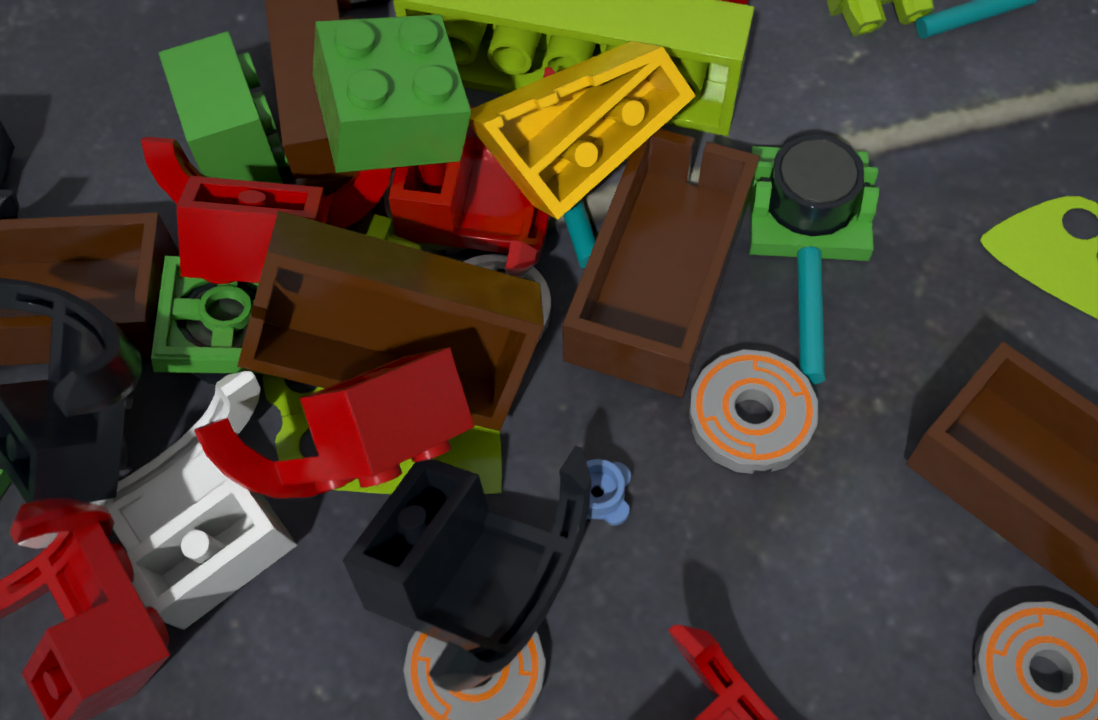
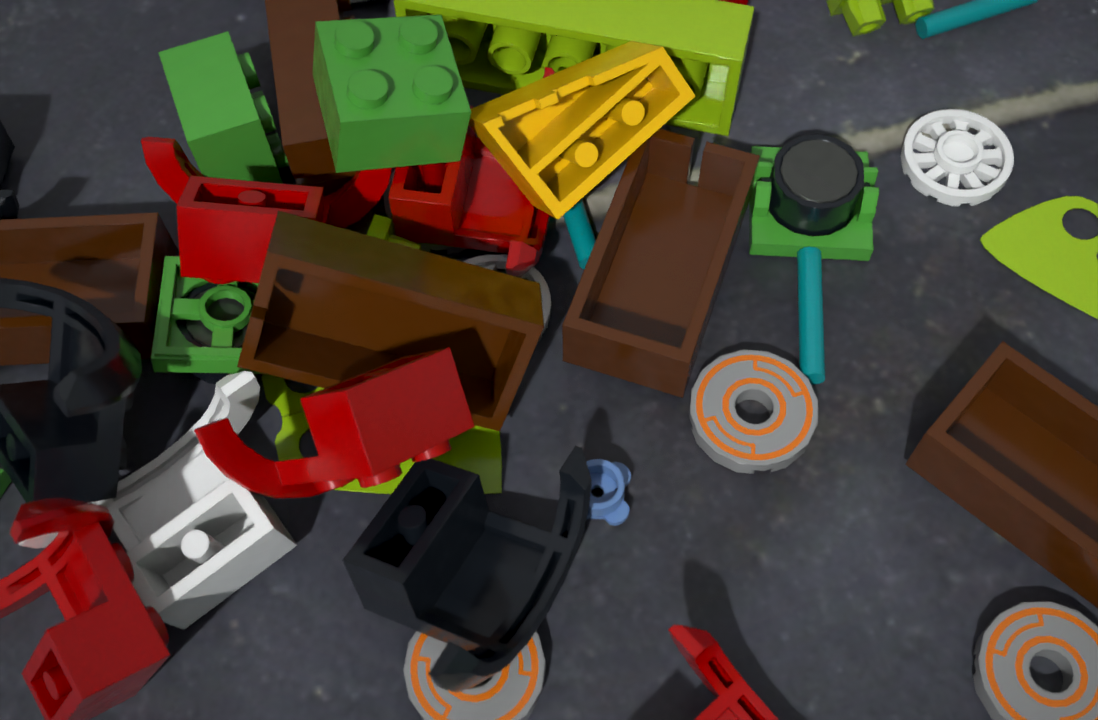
(957, 157): none -> white wheel

